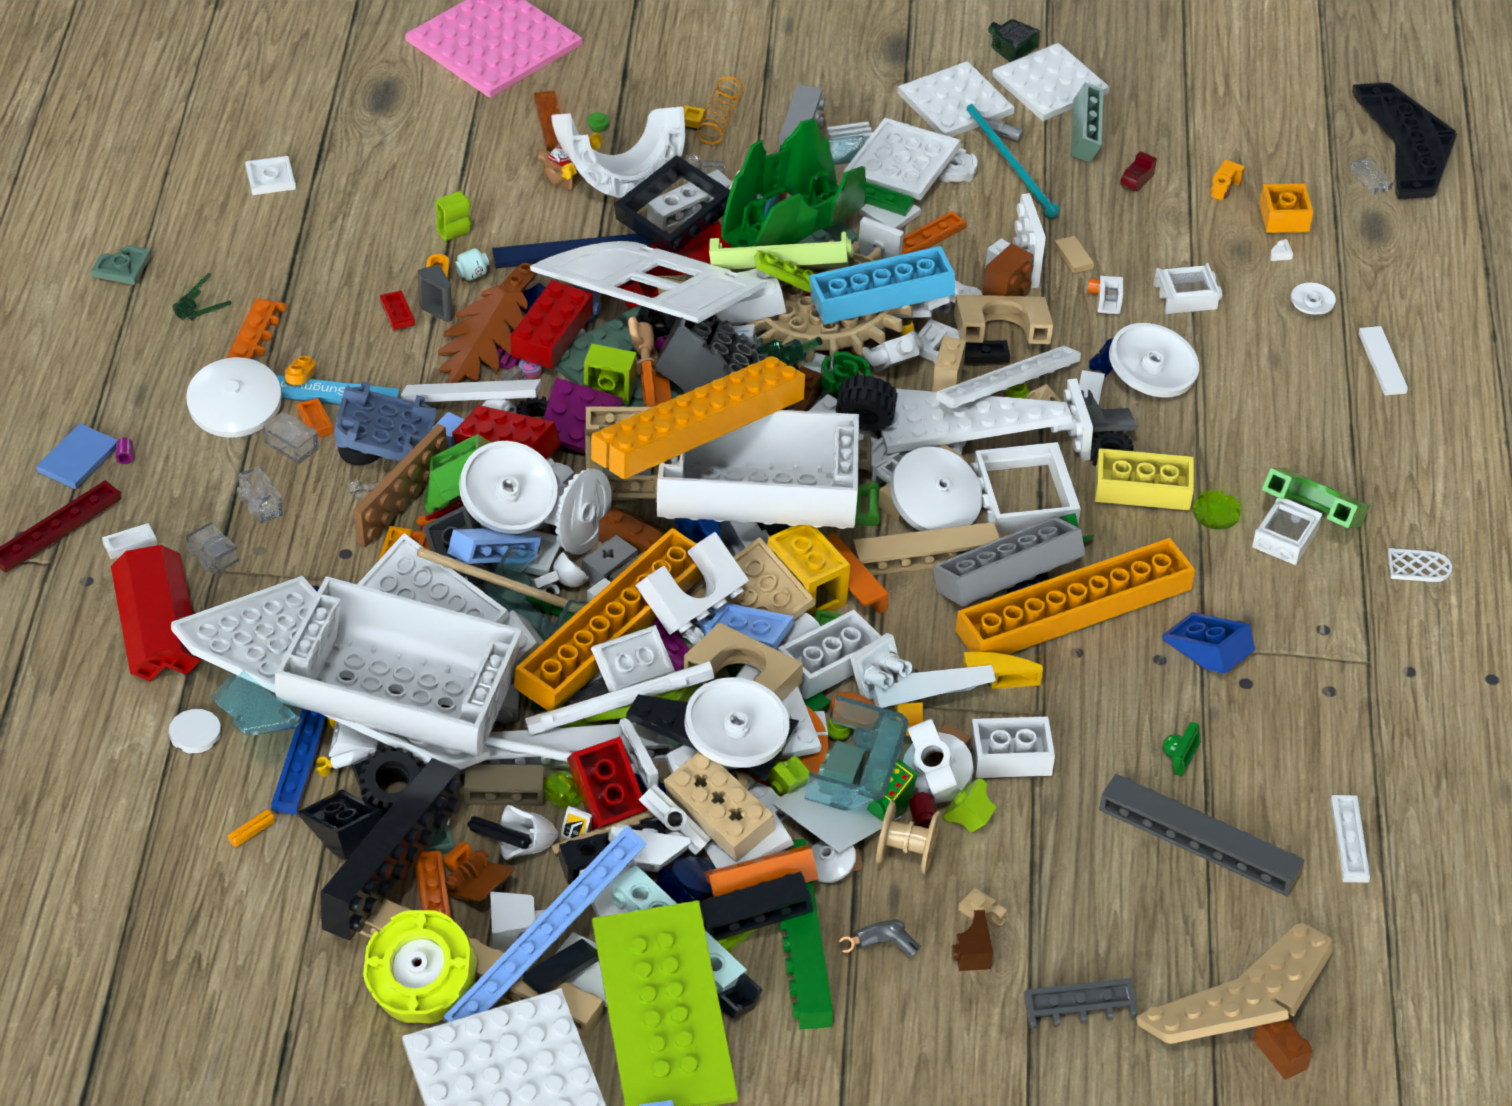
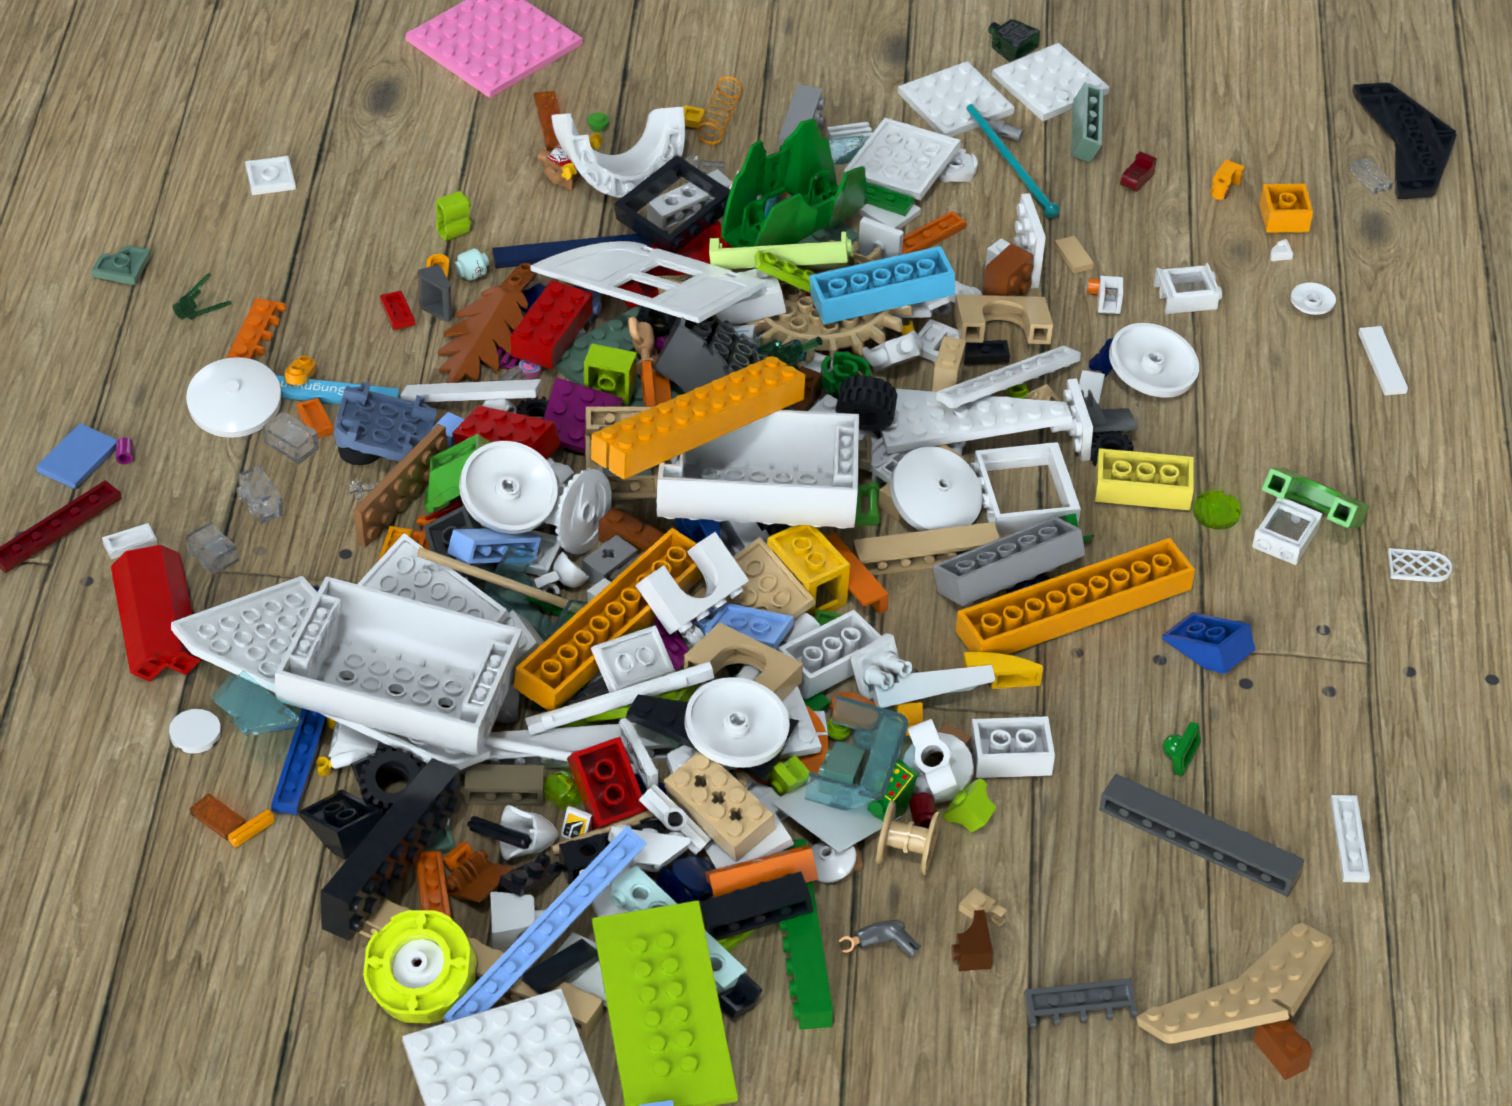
(216, 815): none -> clear orange tile
(531, 875): none -> black hinge

